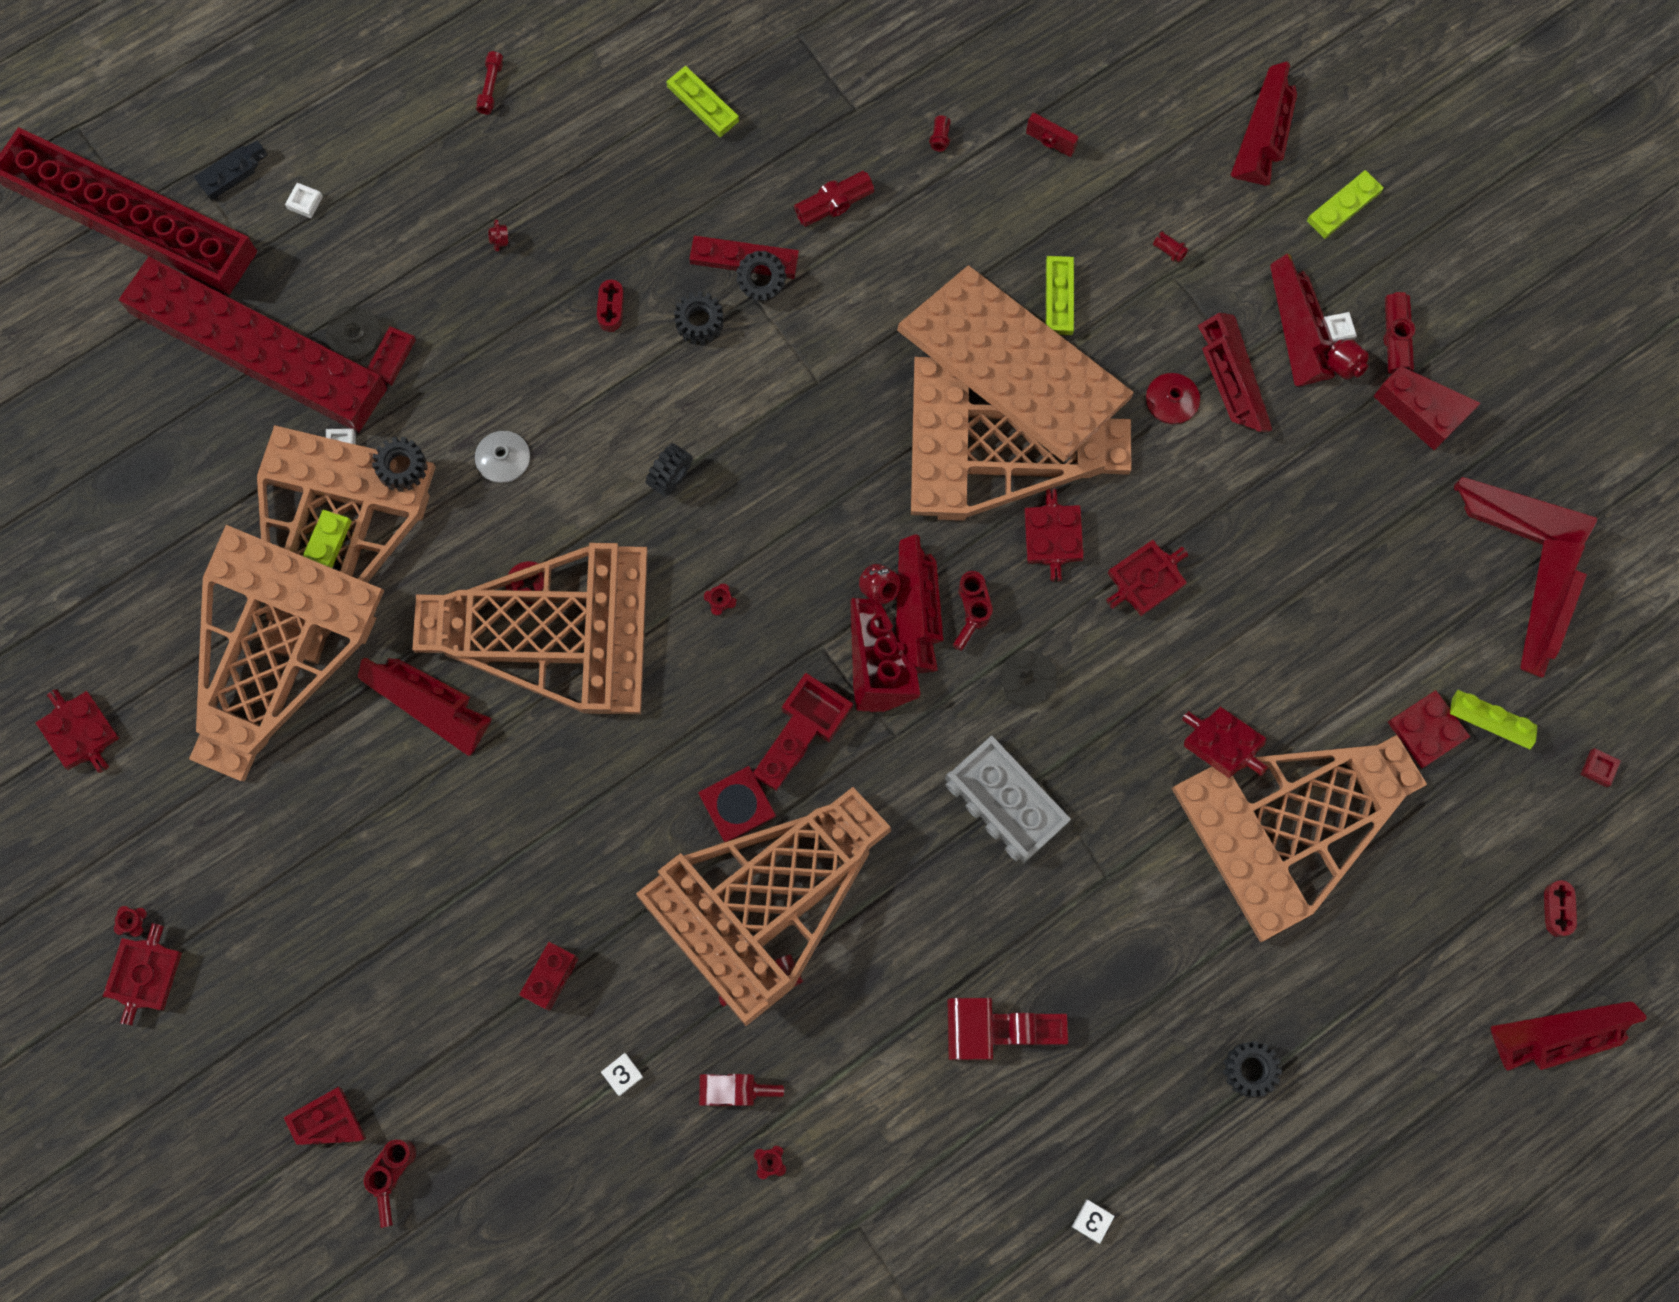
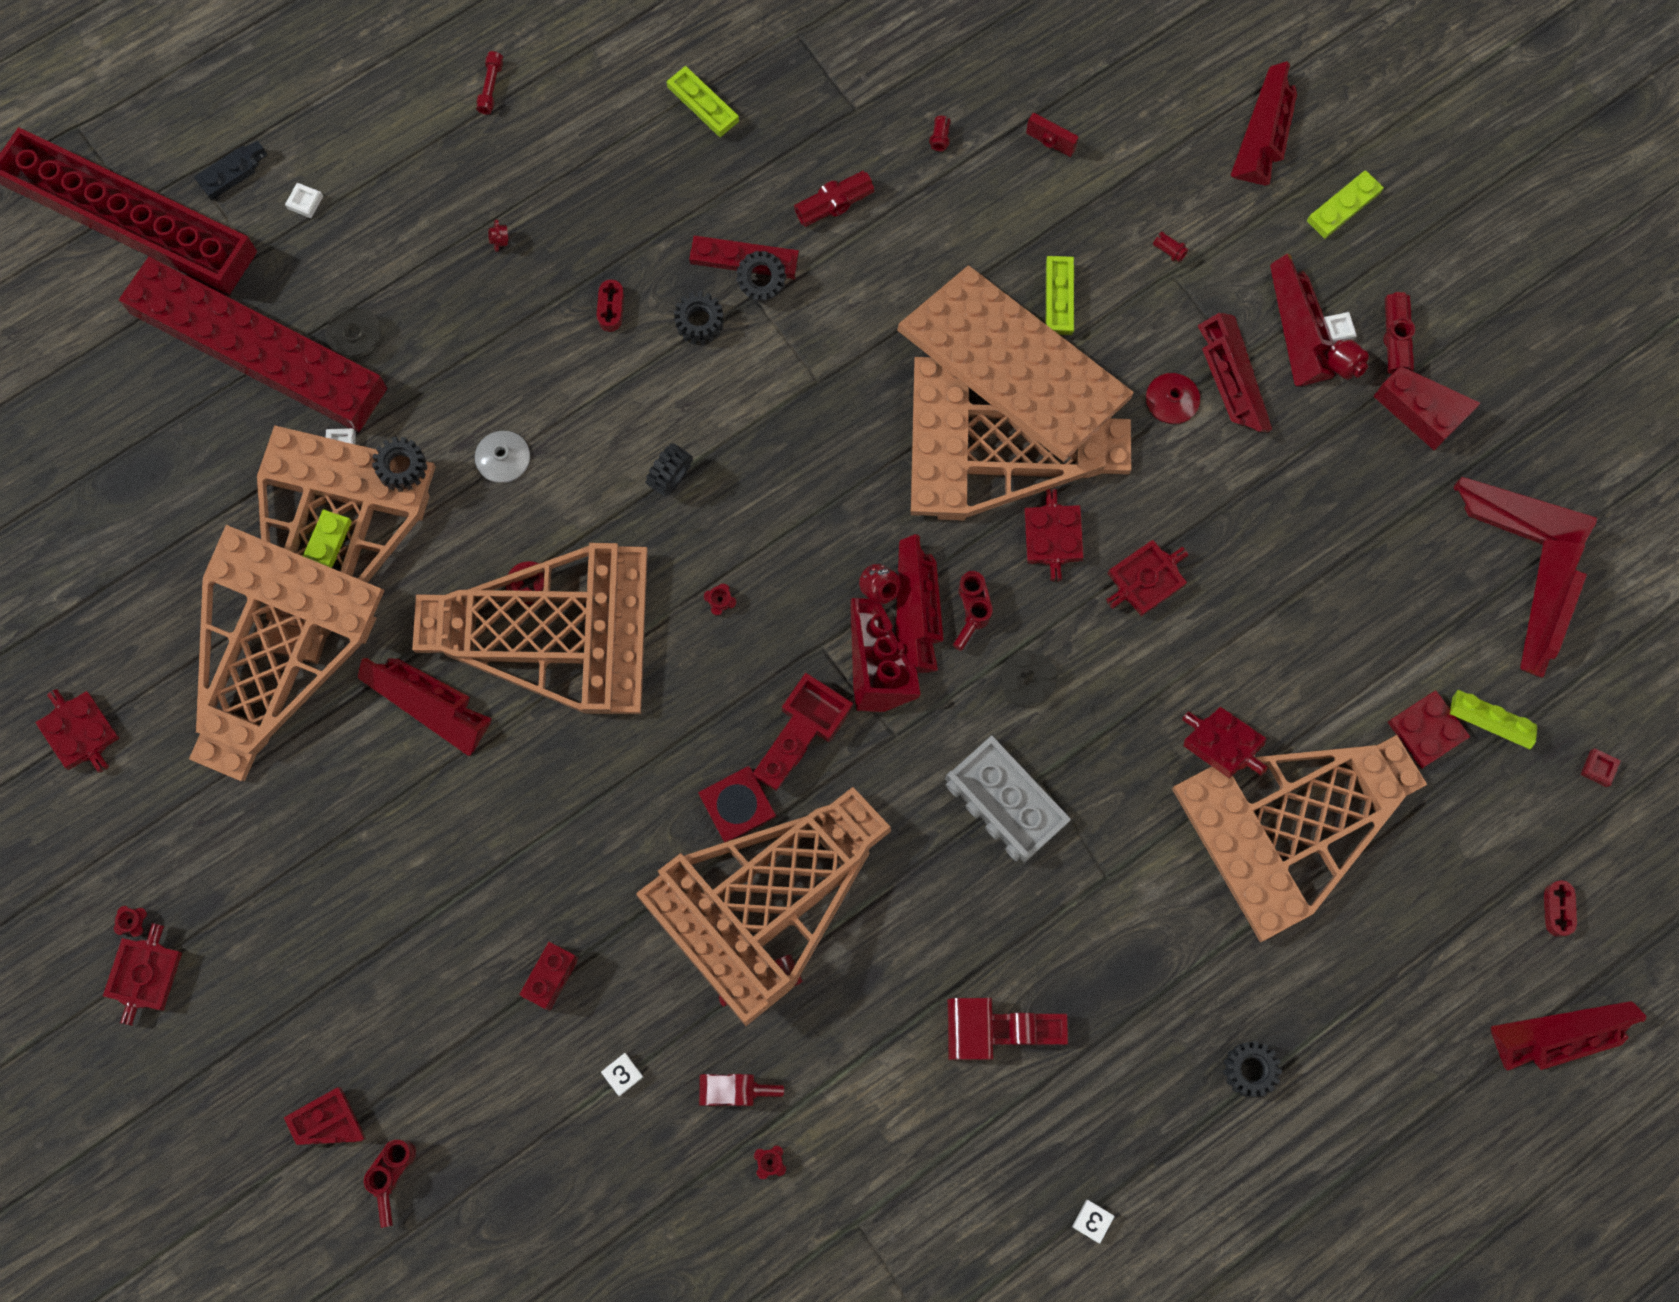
(391, 354): dark red plate -> none

